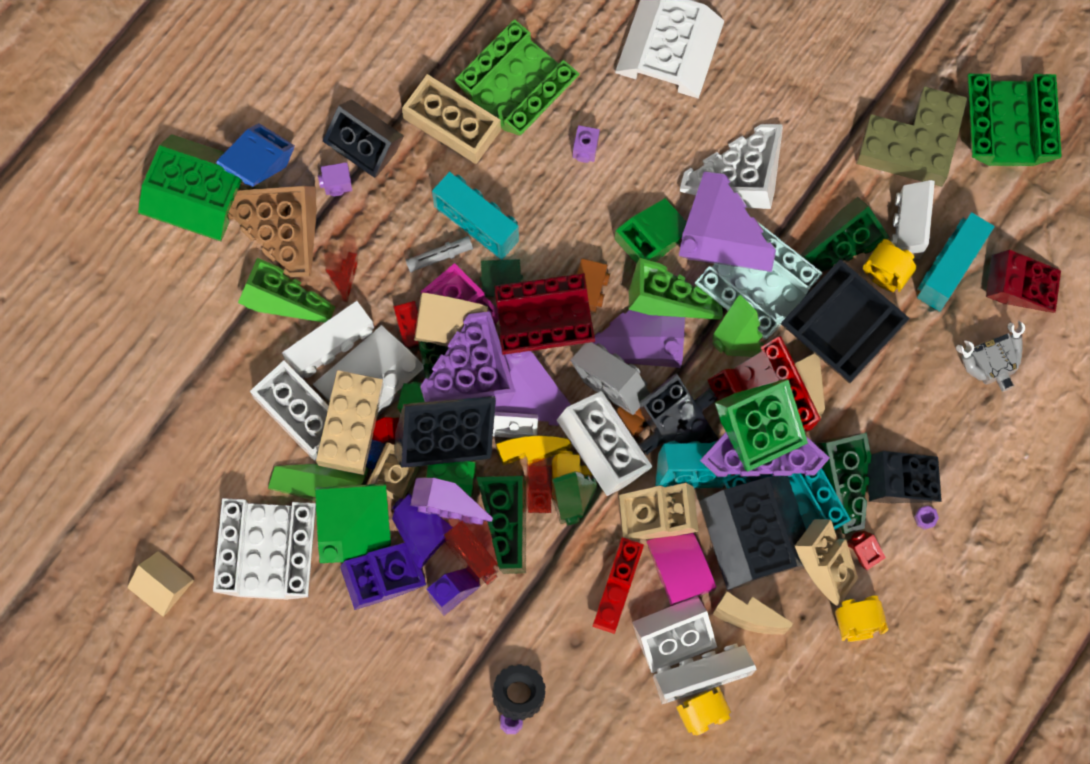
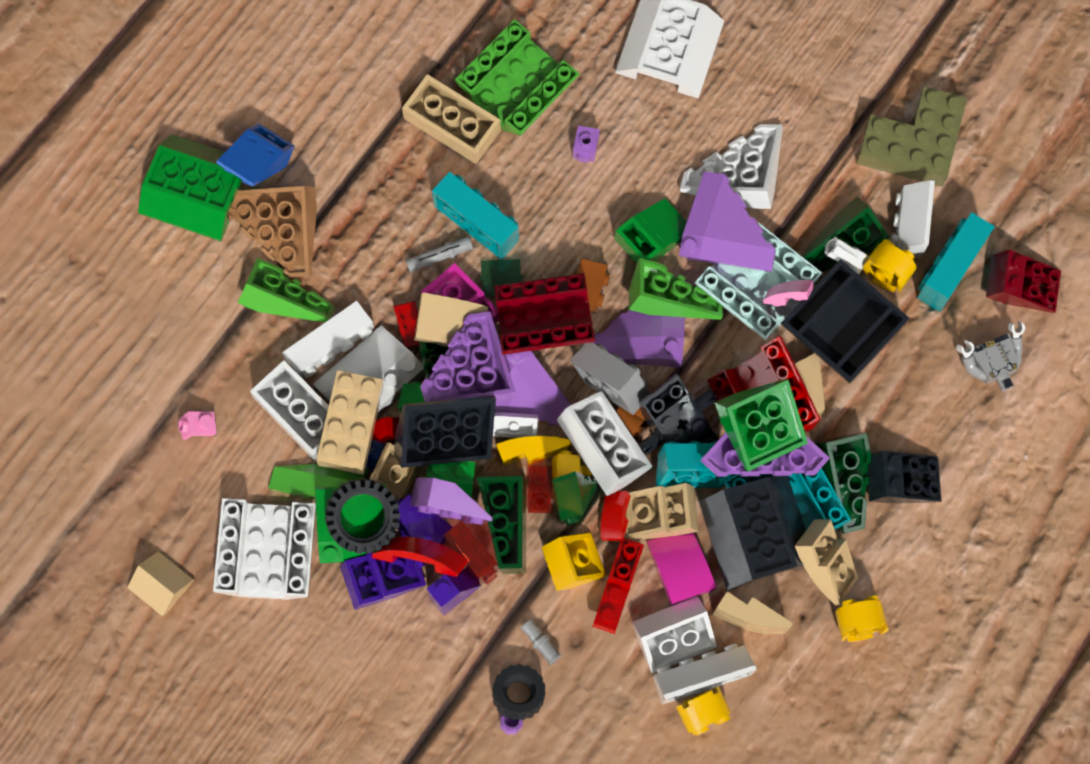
(197, 424): none -> bright pink bracket
(335, 179): medium lavender brick -> none
(343, 280): clear red slope -> none
(362, 137): black slope -> none
(364, 544): none -> black tyre
(423, 550): none -> red slope
(541, 642): none -> light grey pin
(573, 561): none -> yellow slope
(613, 516): none -> red slope
(738, 331): bright green wedge -> none
(780, 294): none -> bright pink slope
(850, 255): none -> white piece
(866, 549): bracket -> none
(926, 517): medium lavender tile -> none
(1014, 120): green slope -> none

